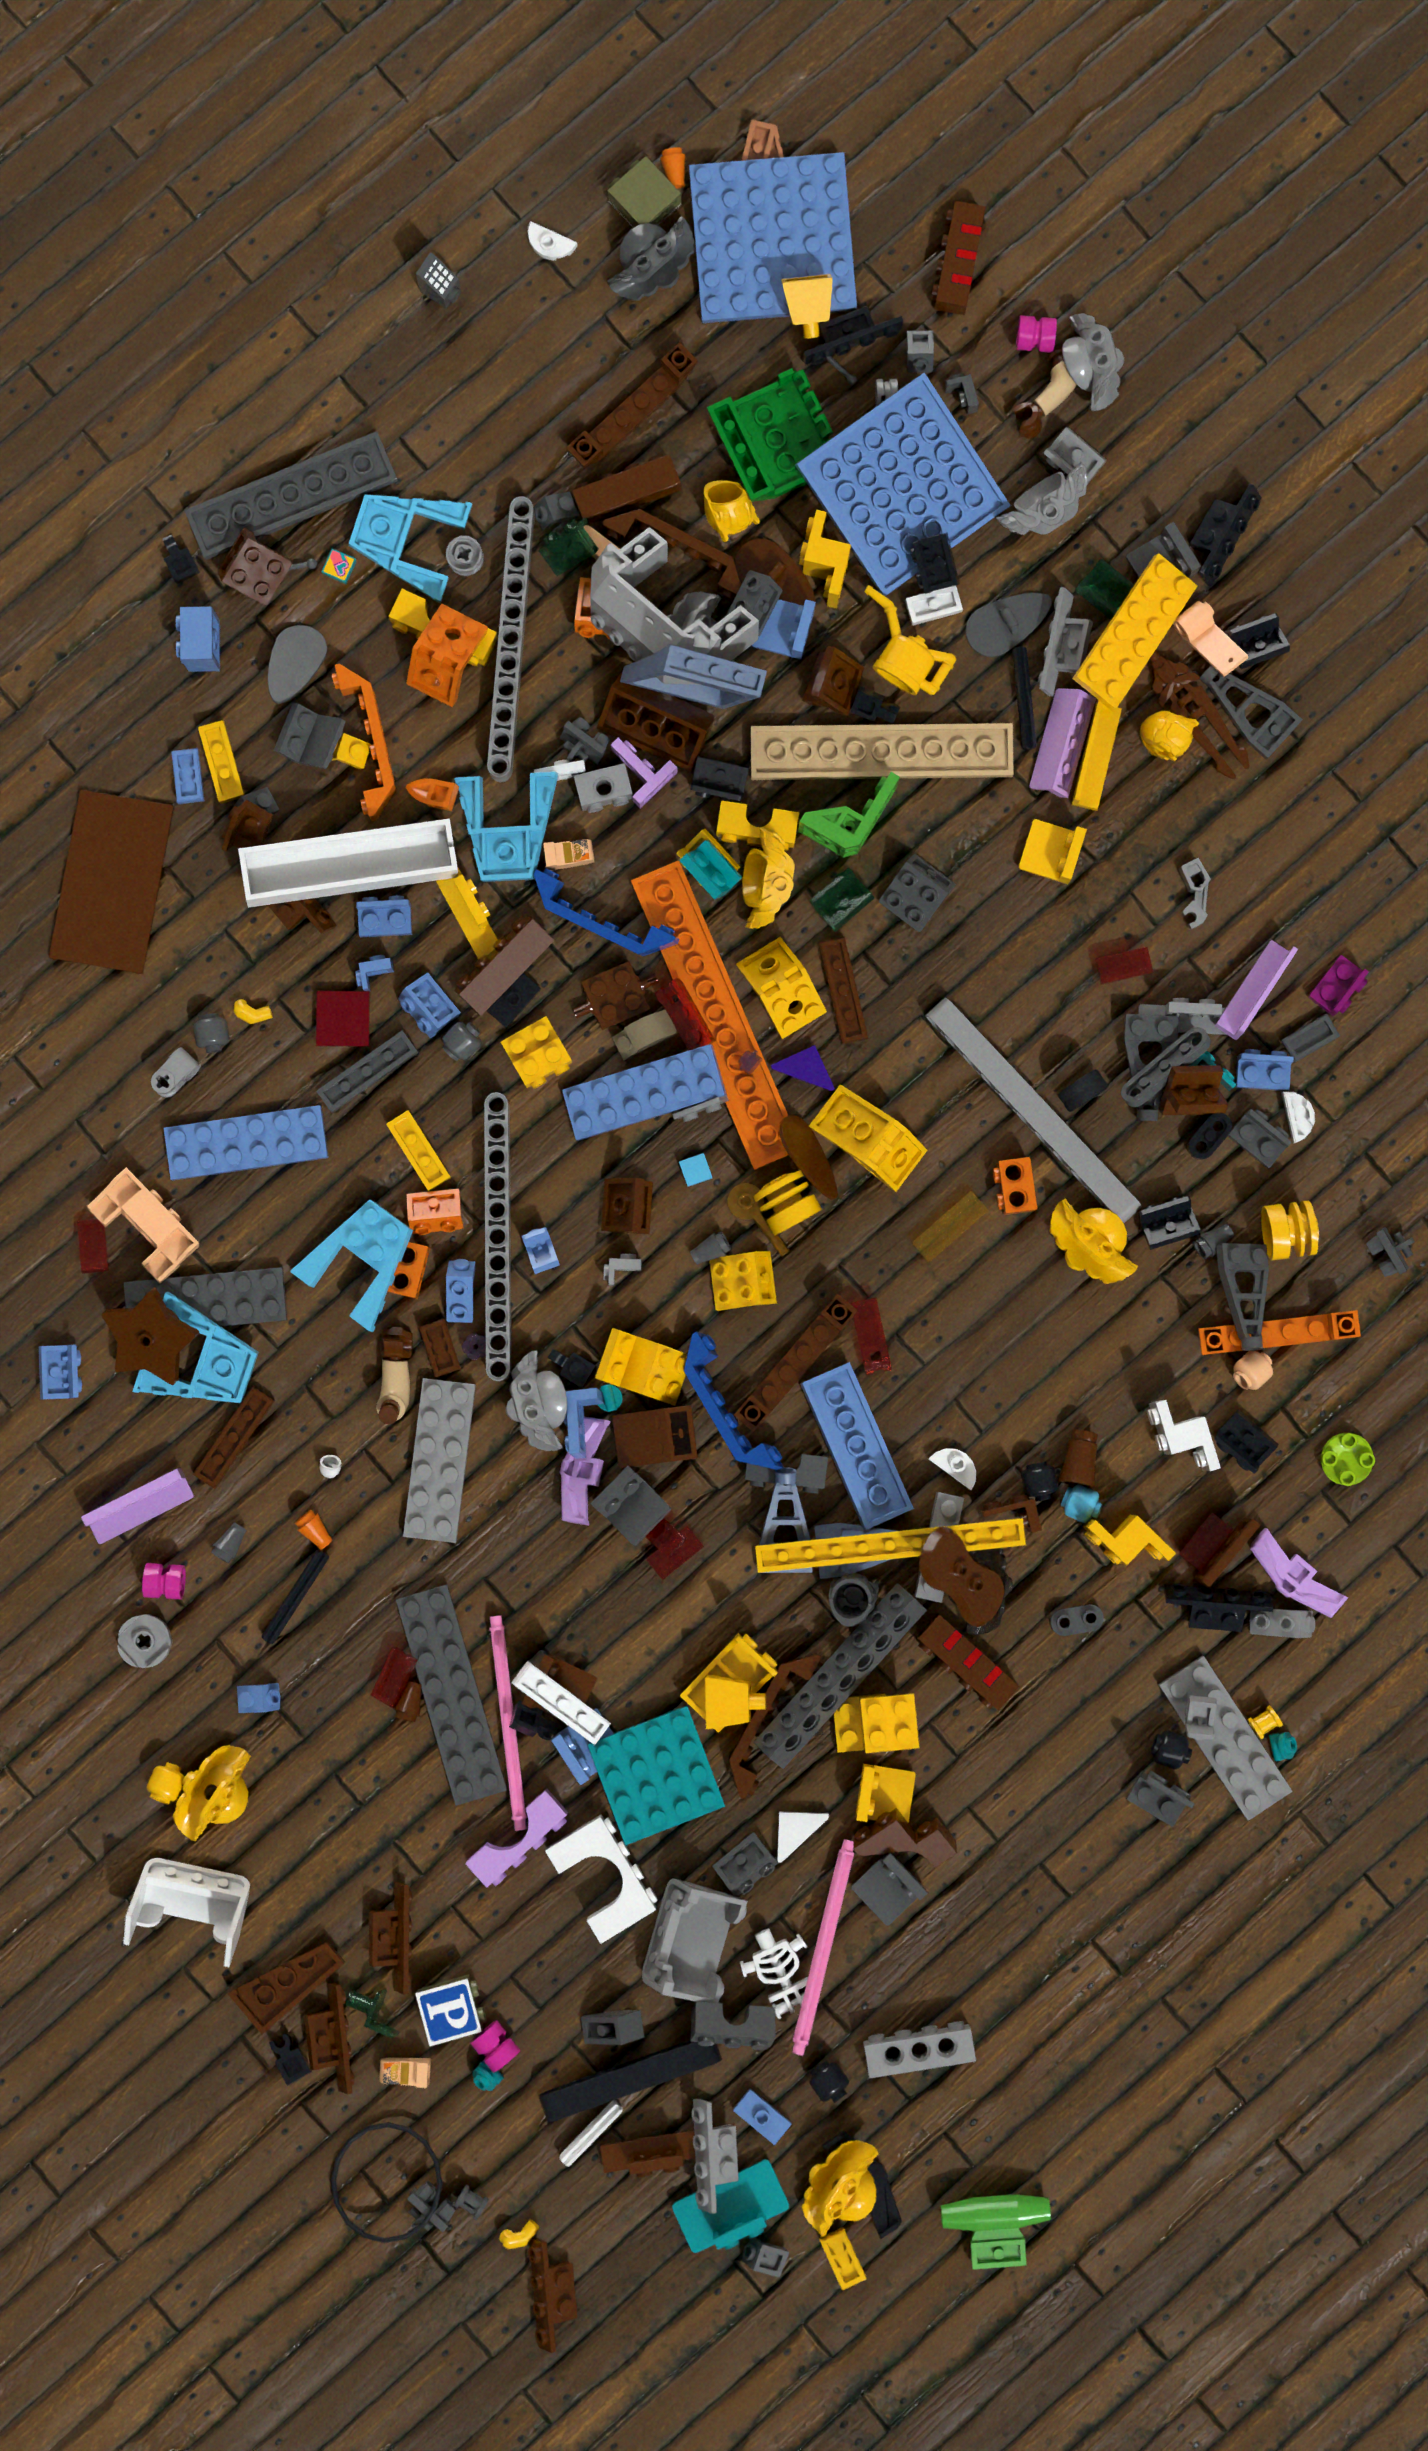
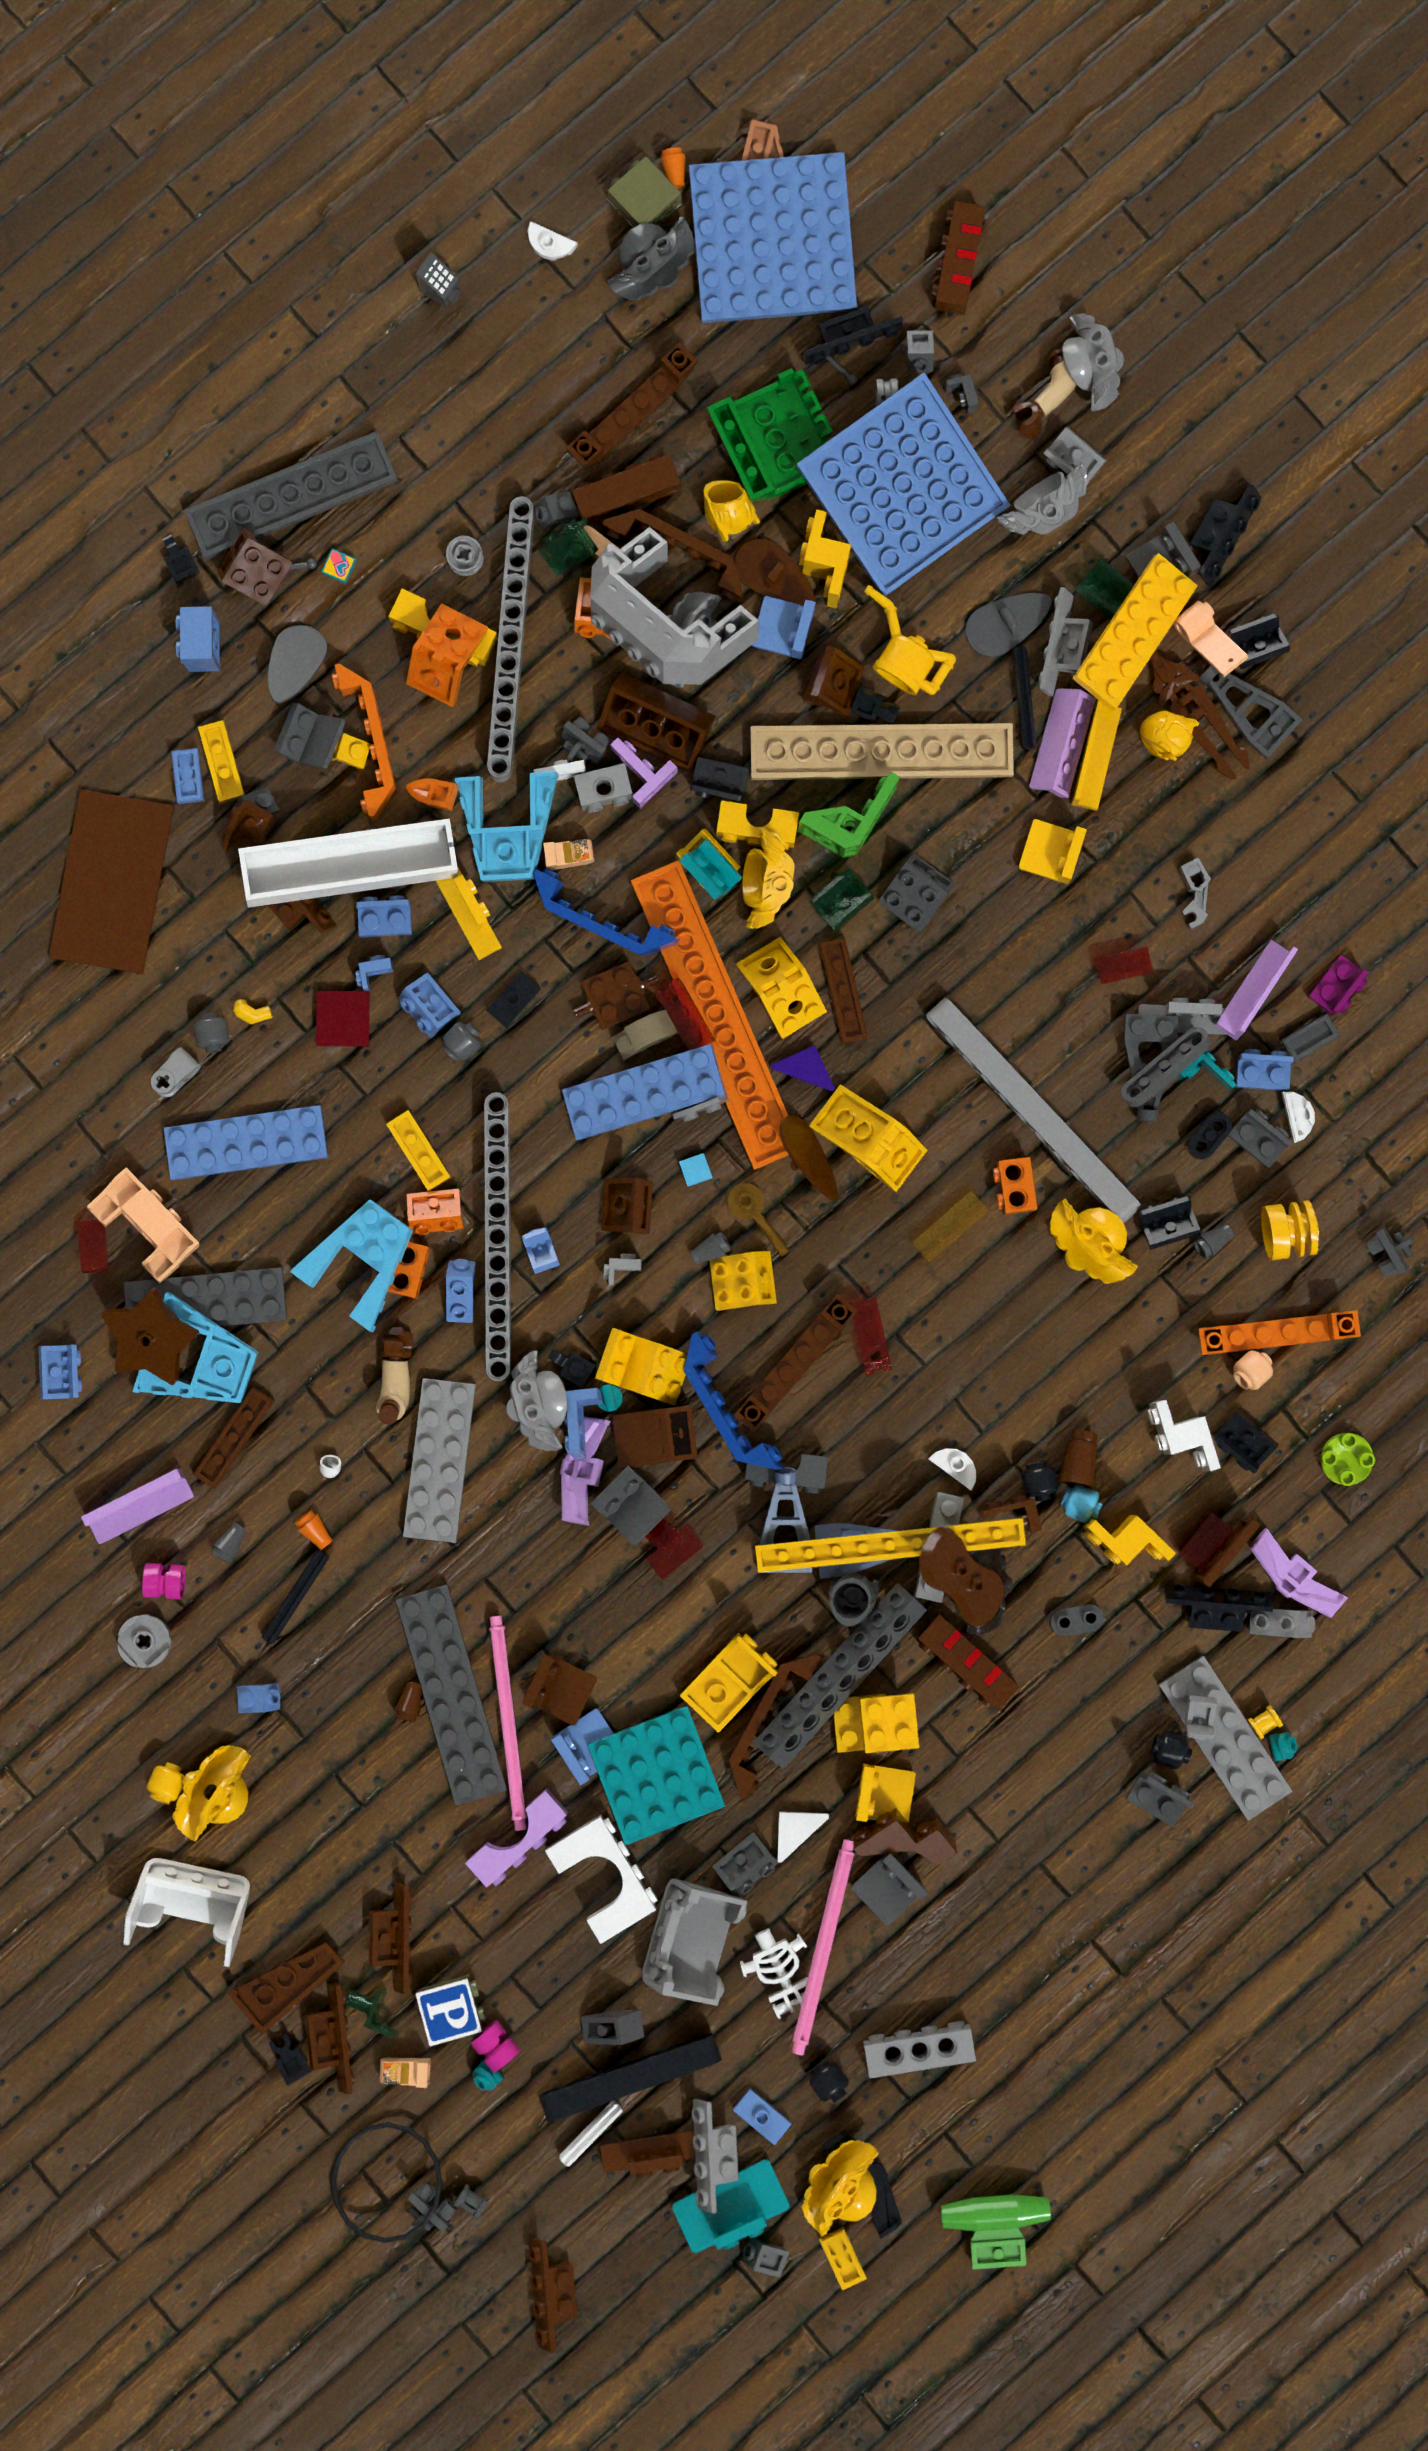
(367, 1071): dark grey plate -> none
(383, 530): medium azure wing -> none
(394, 1677): clear red plate -> none
(440, 1347): reddish brown plate -> none
(472, 1353): clear purple plate -> none
(503, 965): reddish brown brick -> none
(519, 2239): yellow arm -> none
(530, 1722): black plate -> none
(537, 1053): yellow plate -> none
(561, 1703): white tile -> none
(710, 2026): dark grey arch -> none
(721, 680): sand blue windscreen -> none
(730, 1701): yellow torso -> none
(749, 1061): plate -> none
(758, 596): dark grey bracket -> none
(787, 1202): yellow wheel -> none
(808, 301): yellow torso -> none
(856, 1446): medium blue plate -> none
(933, 605): white plate -> none
(934, 563): black bracket -> none
(1036, 334): dark pink wheel -> none
(1082, 1090): black tyre -> none
(1193, 1091): reddish brown bracket -> none
(1252, 1259): dark grey plate -> none

